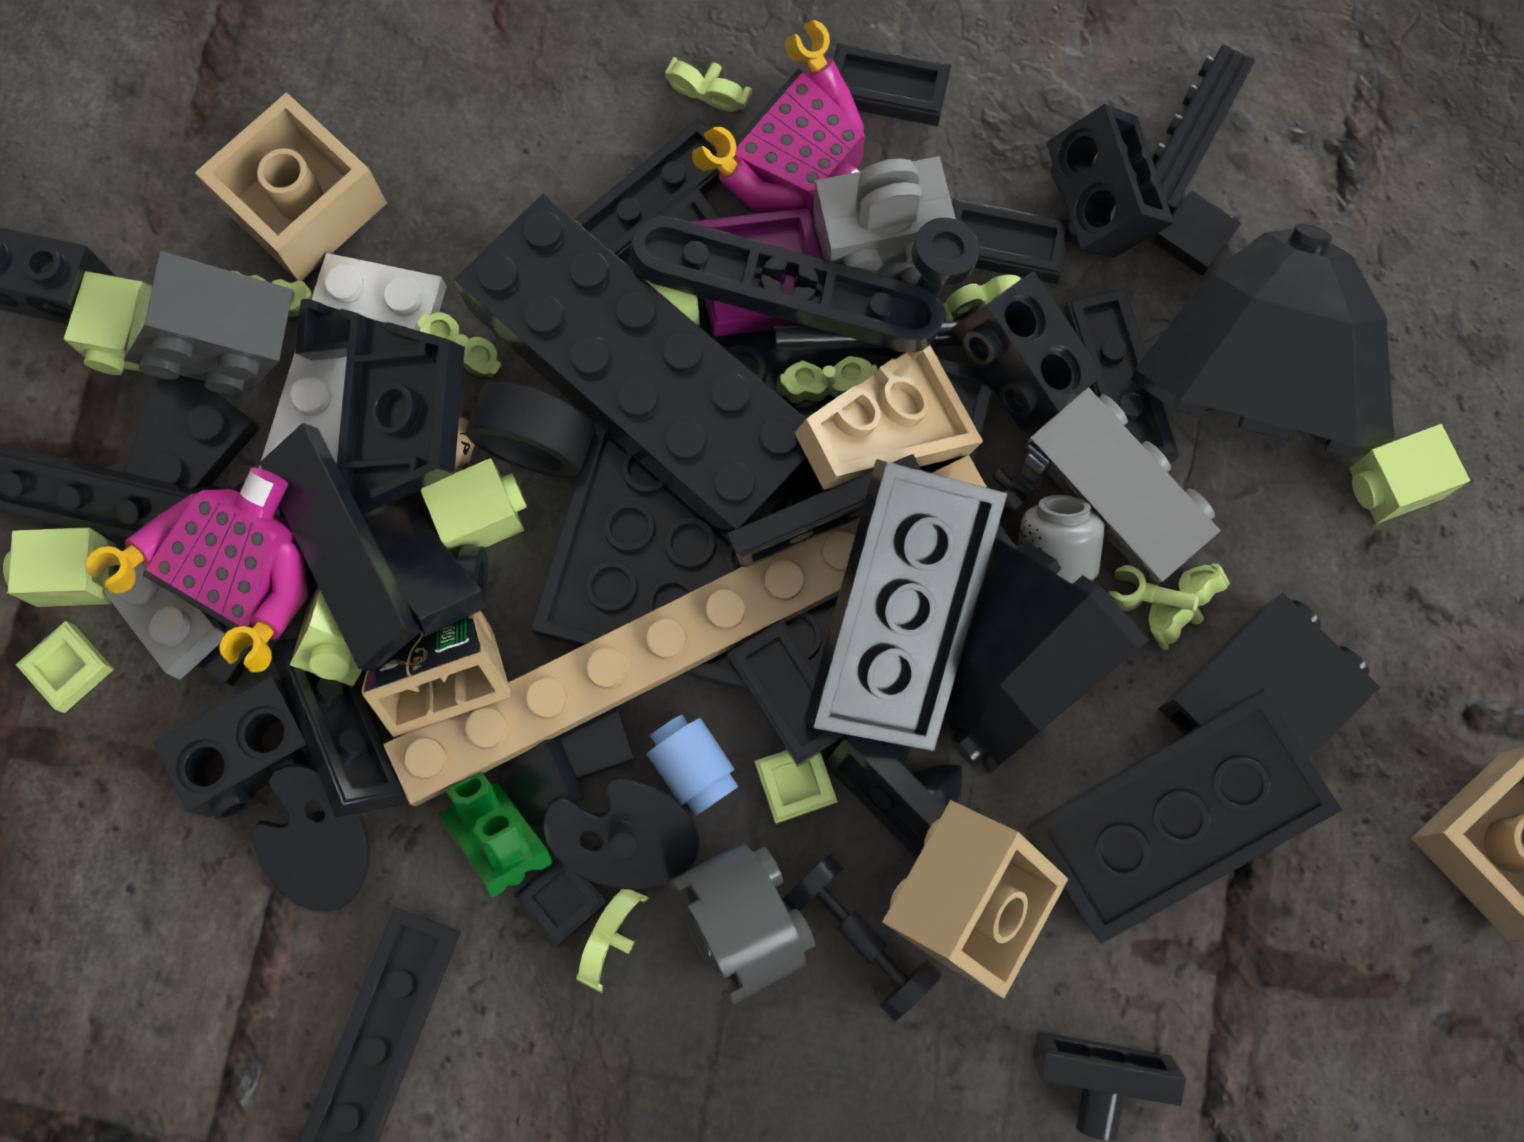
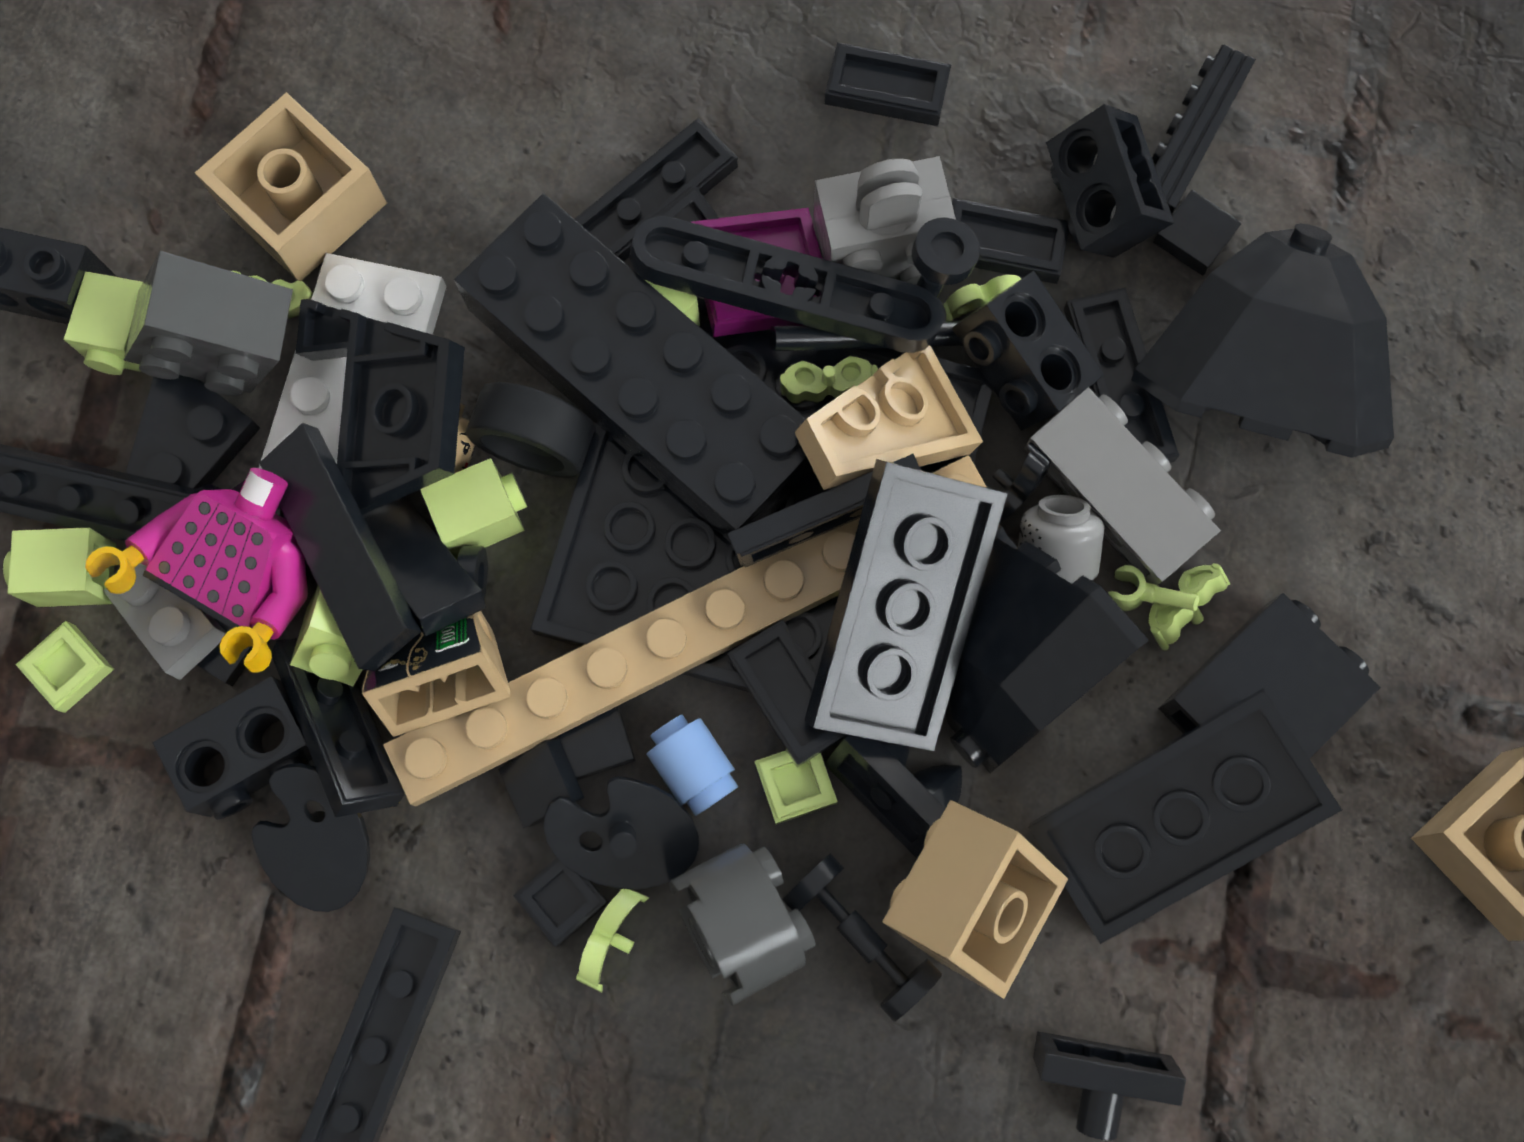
(479, 353): yellowish green piece -> none
(492, 834): green hips -> none
(713, 90): yellowish green piece -> none
(797, 138): dark pink torso -> none
(1408, 474): yellowish green brick -> none

